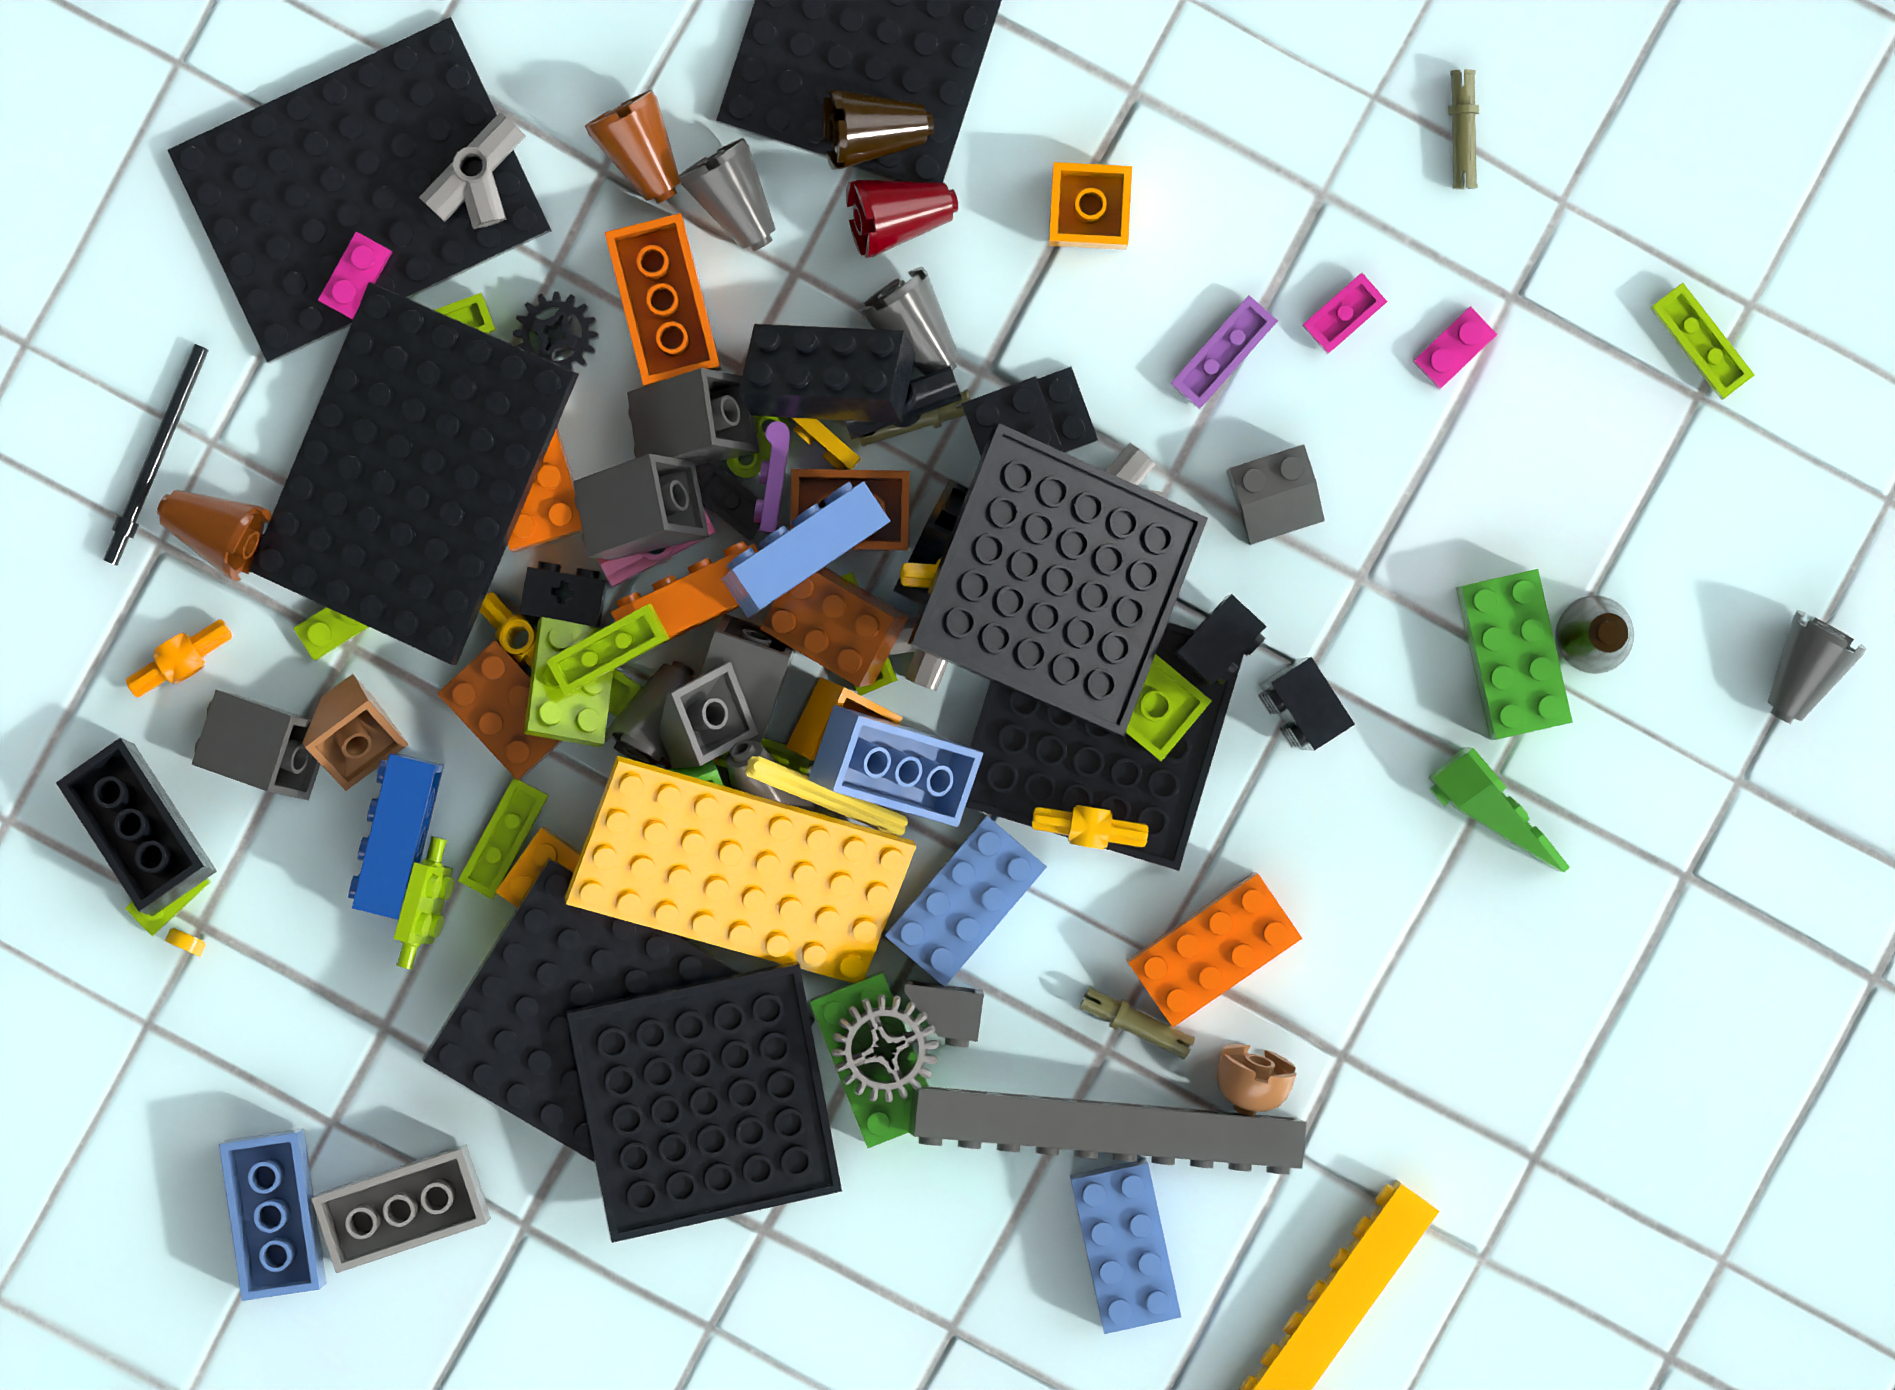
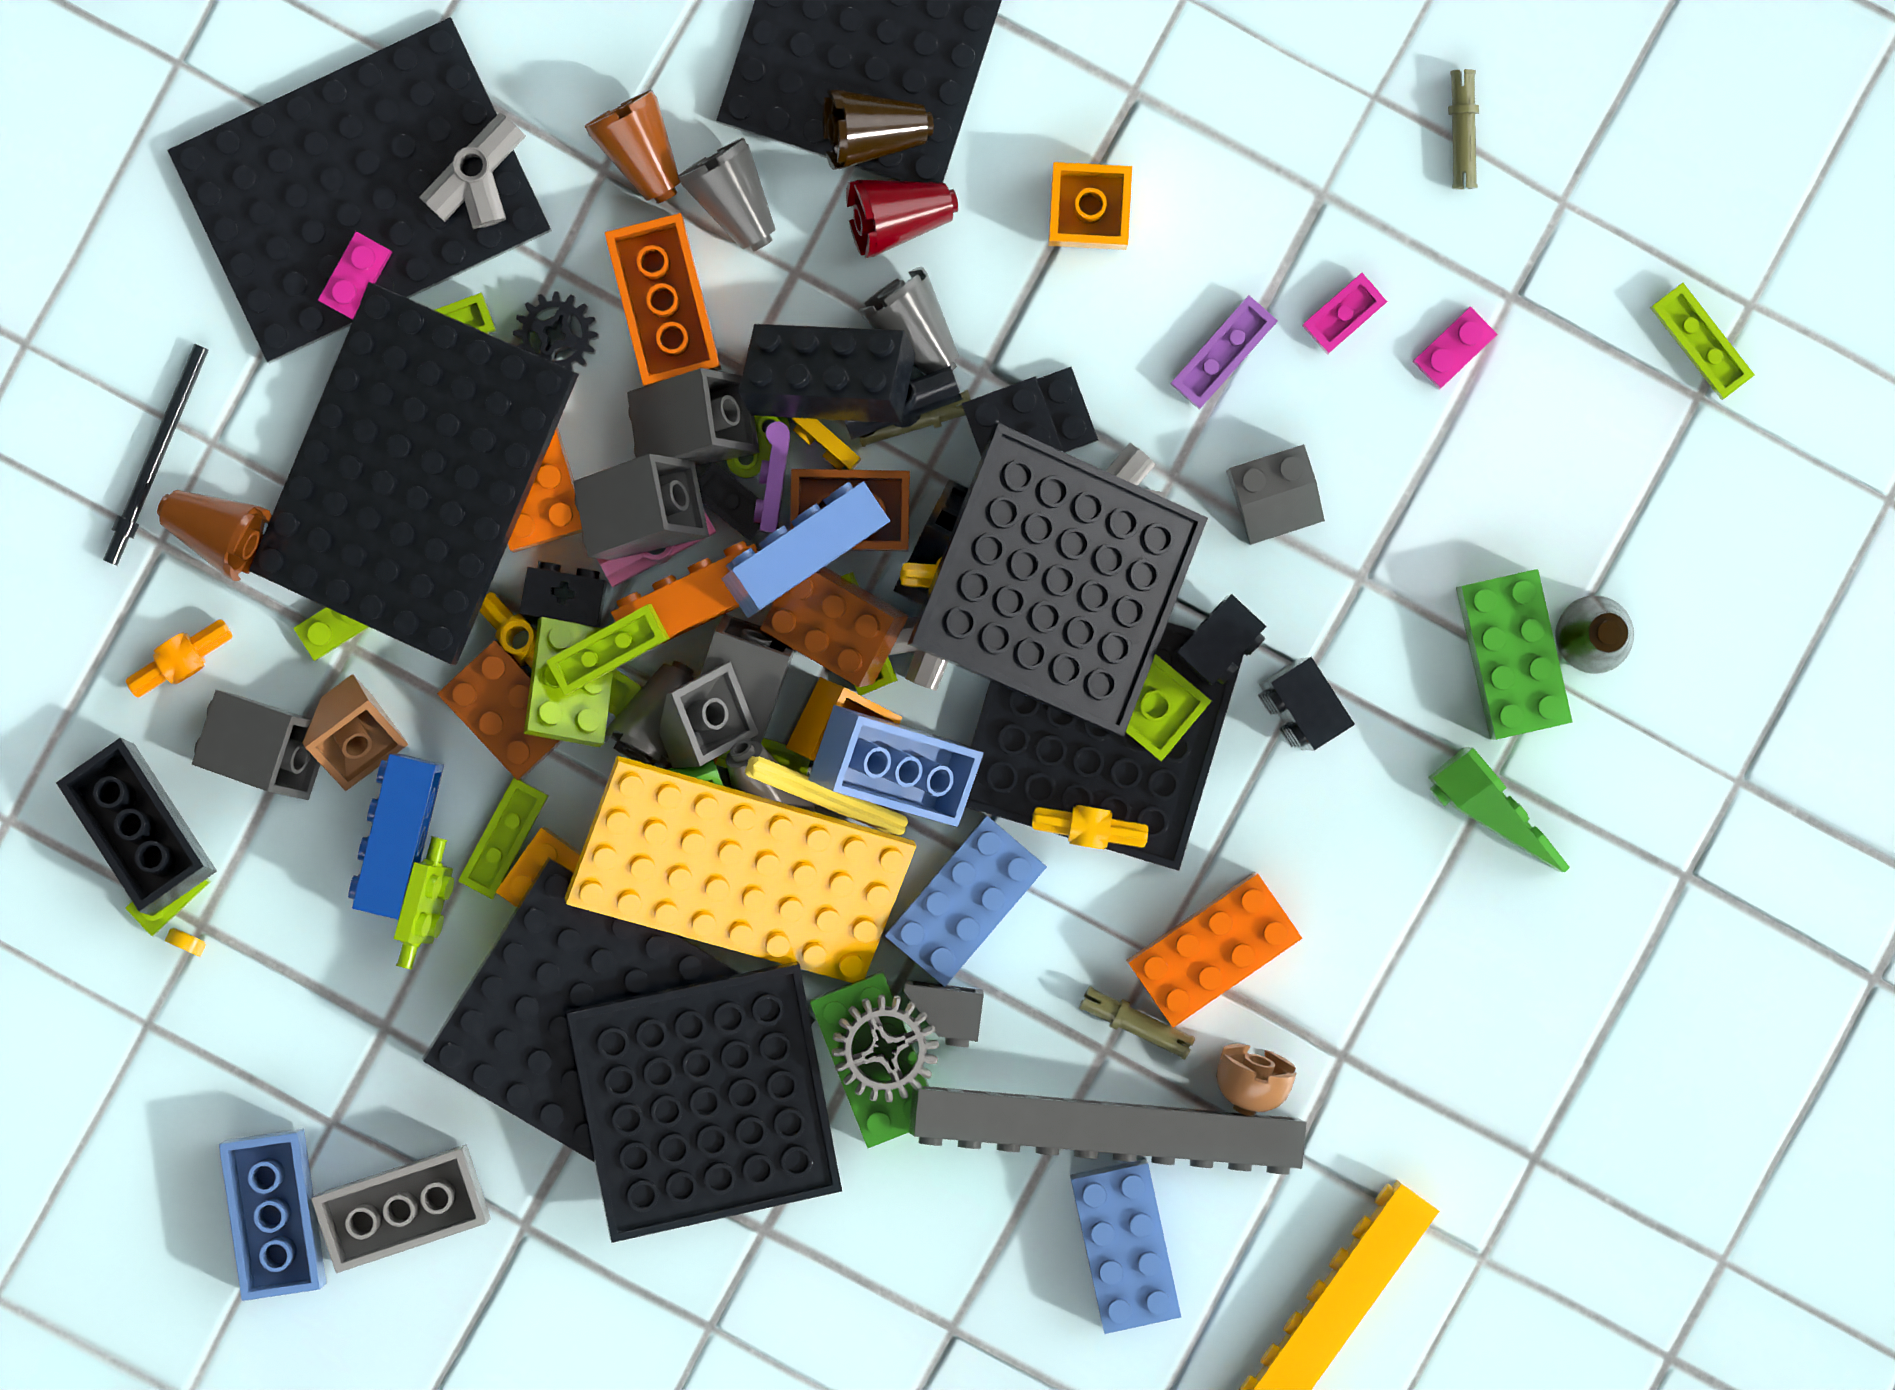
(1810, 666): dark grey cone -> none

